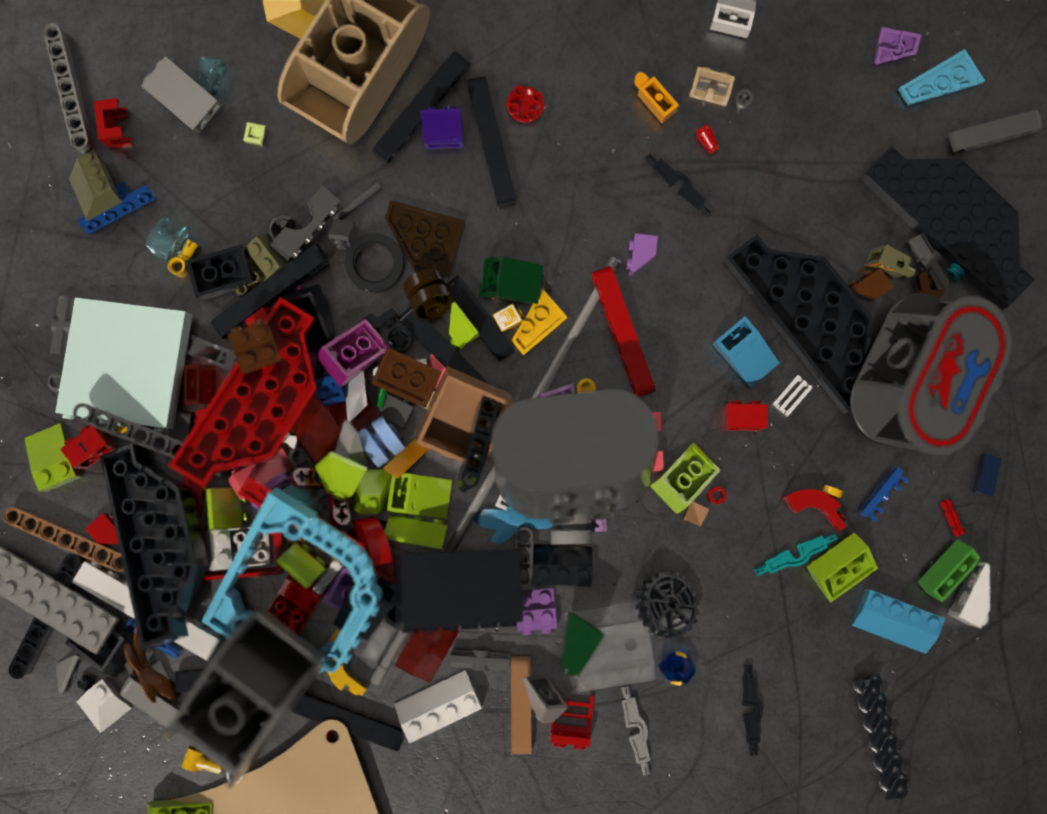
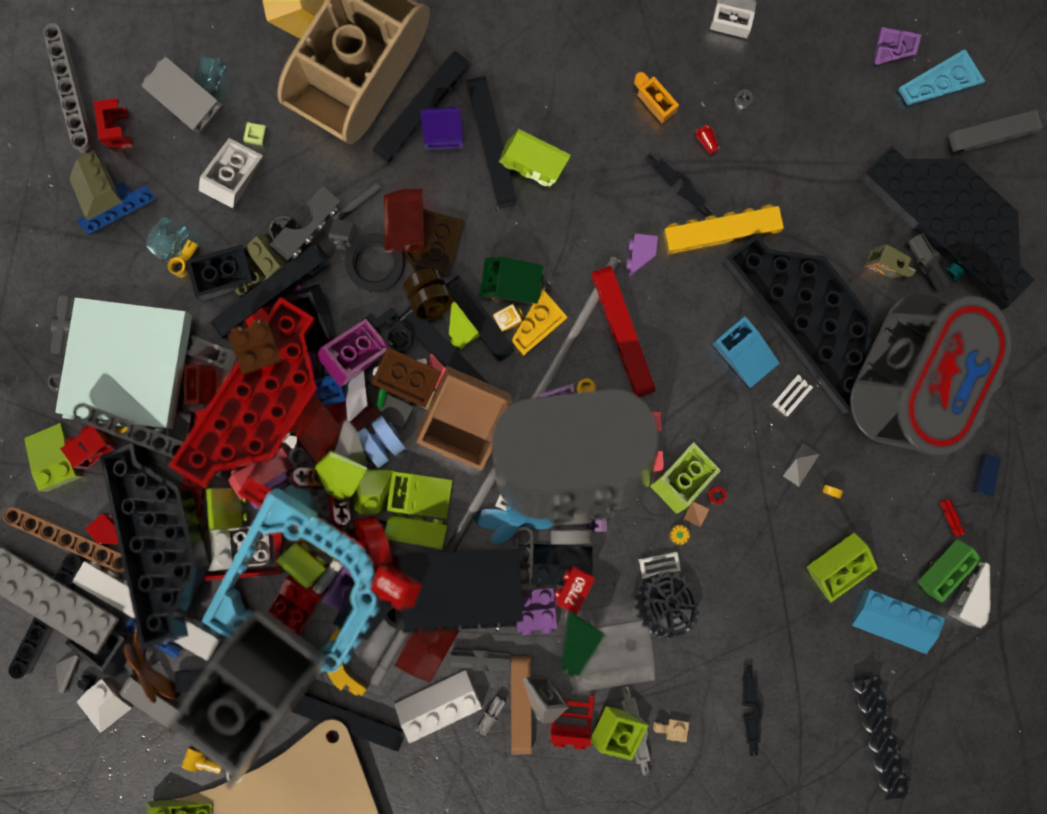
(229, 173): none -> white slope
(395, 587): none -> red brick
(404, 221): none -> clear red slope
(405, 459): light orange sticker -> none
(471, 450): black beam -> none
(491, 716): none -> light grey axle
(525, 104): red dish -> none
(533, 158): none -> lime slope
(574, 589): none -> red brick
(618, 733): none -> lime slope
(673, 570): none -> white tile
(675, 729): none -> tan plate
(677, 668): clear blue hair -> none
(679, 534): none -> yellow tile
(712, 86): tan window -> none
(723, 229): none -> yellow brick
(744, 416): red brick -> none
(800, 464): none -> light grey slope
(805, 550): teal piece -> none
(822, 501): red arch -> none
(872, 286): reddish brown slope -> none
(882, 493): blue plate -> none
(924, 285): reddish brown slope -> none

